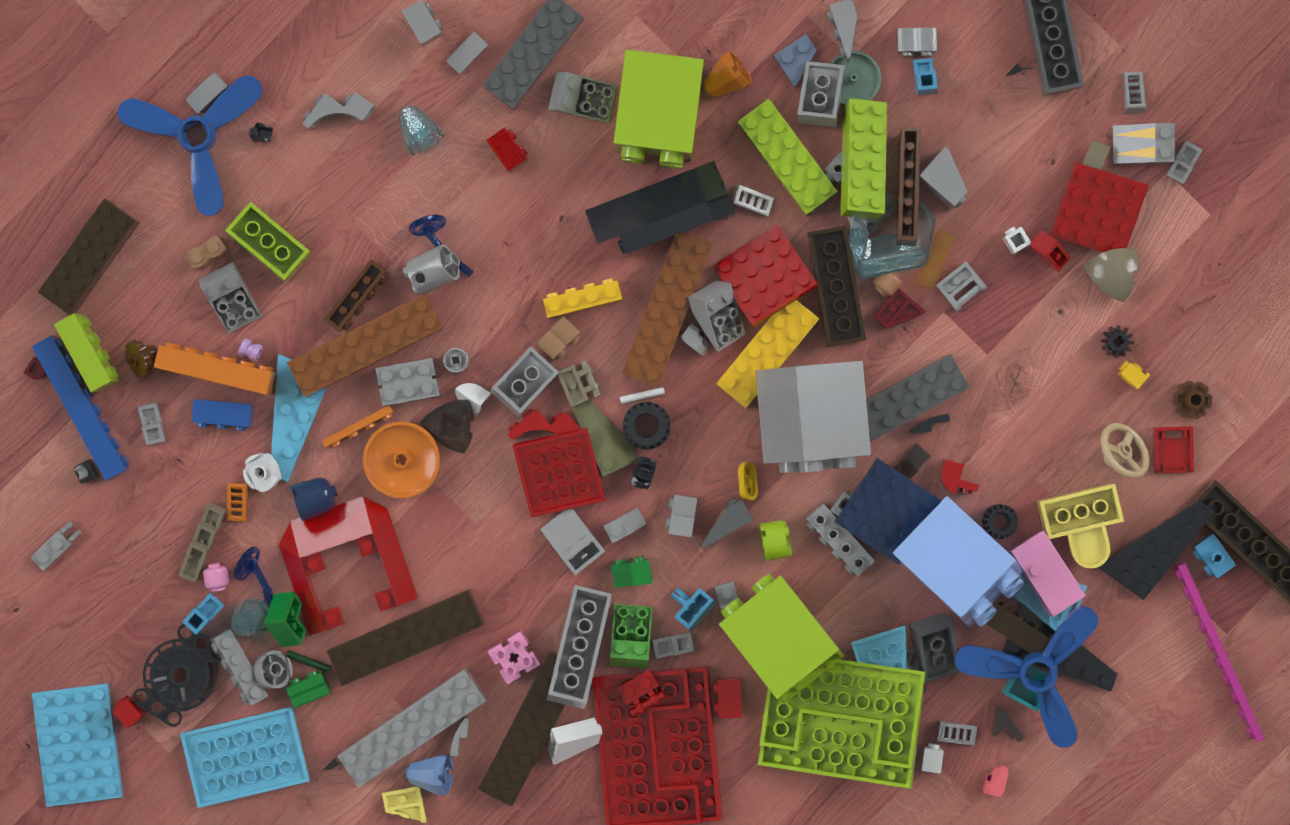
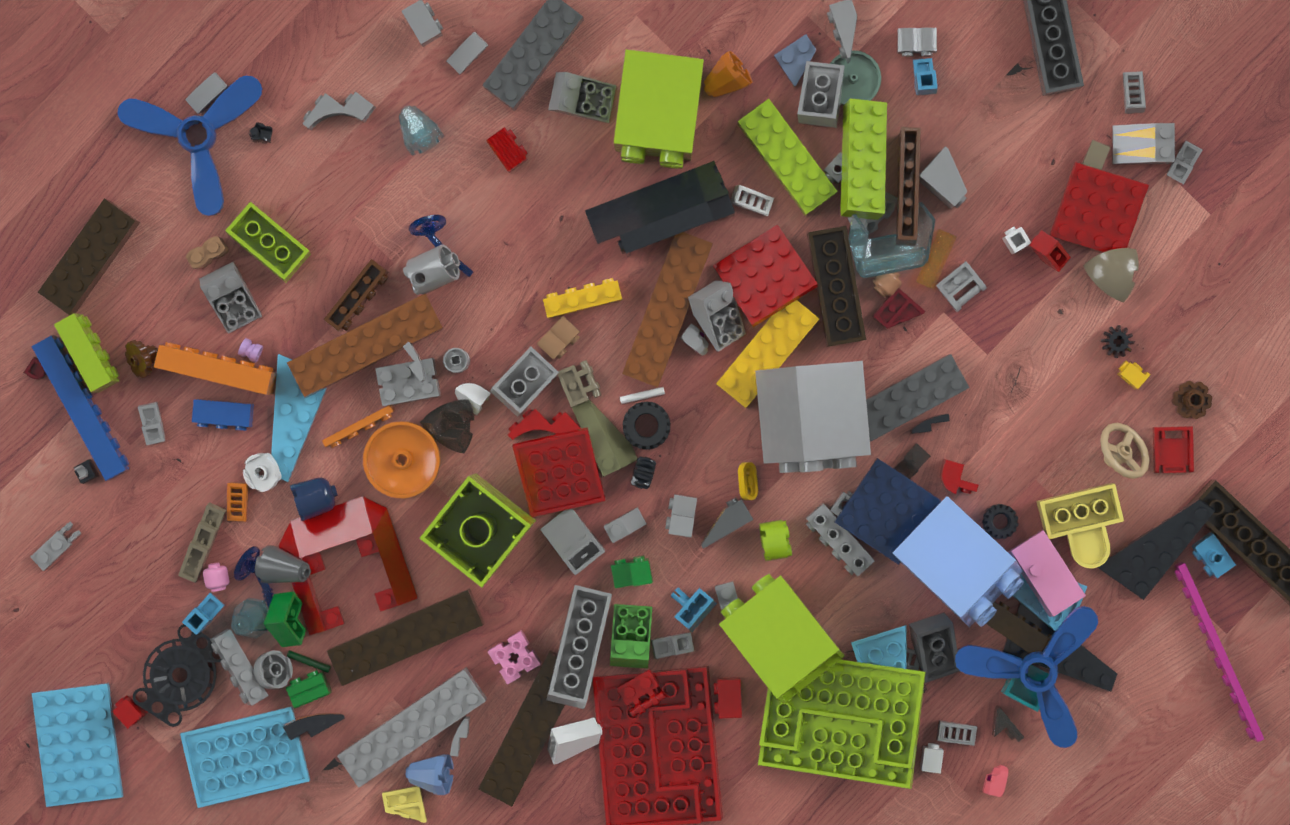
(280, 567): none -> dark grey cone
(311, 724): none -> black slope
(416, 367): none -> light grey slope
(477, 529): none -> lime brick

